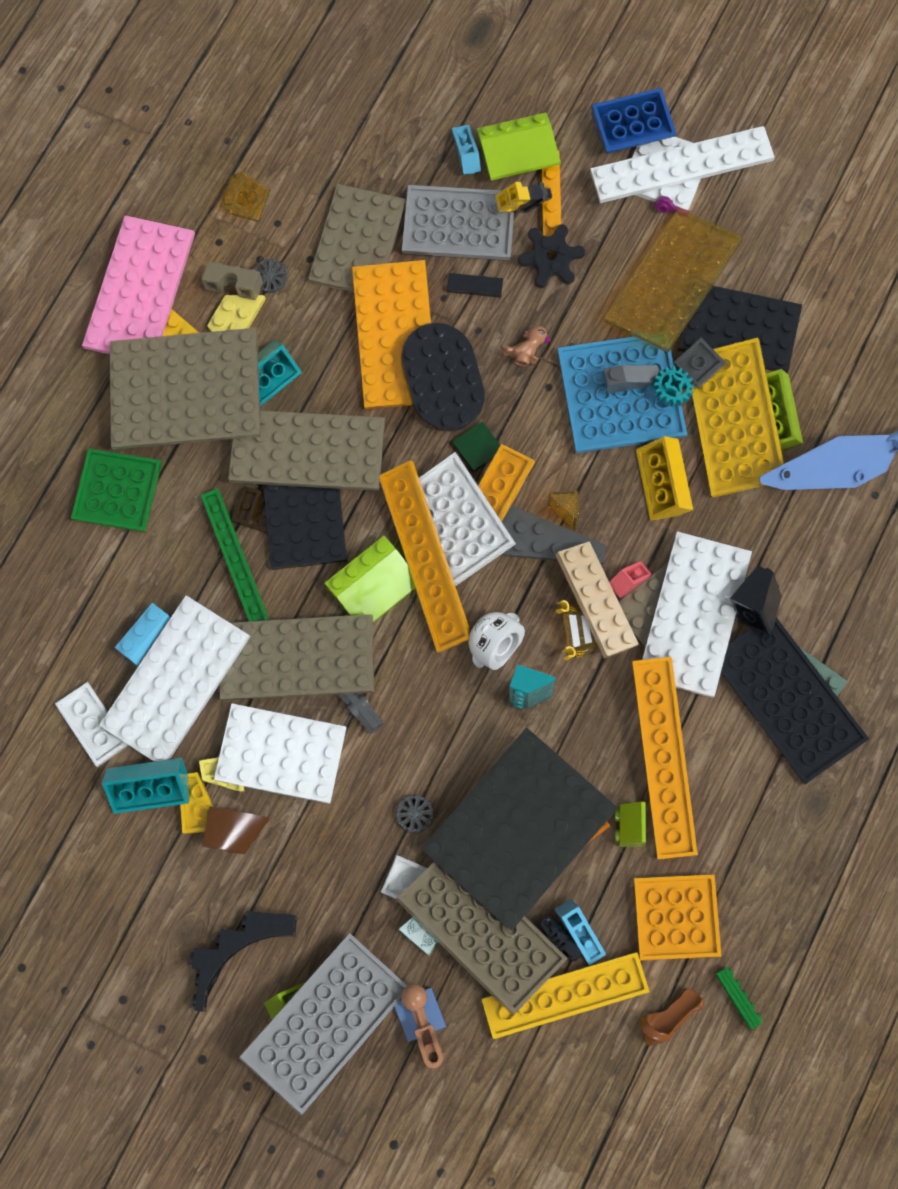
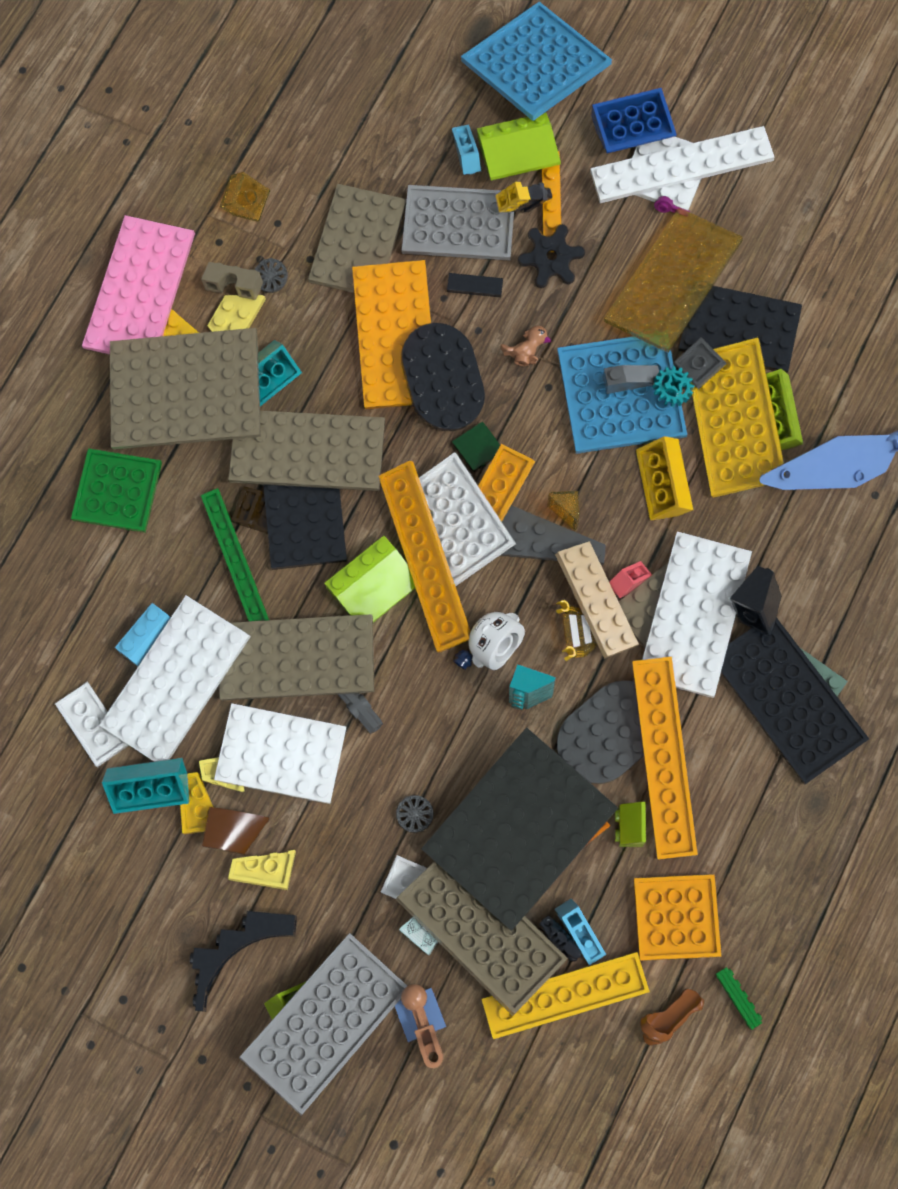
(265, 870): none -> light yellow wing
(463, 659): none -> dark blue plate
(536, 60): none -> dark azure plate
(603, 734): none -> dark grey plate

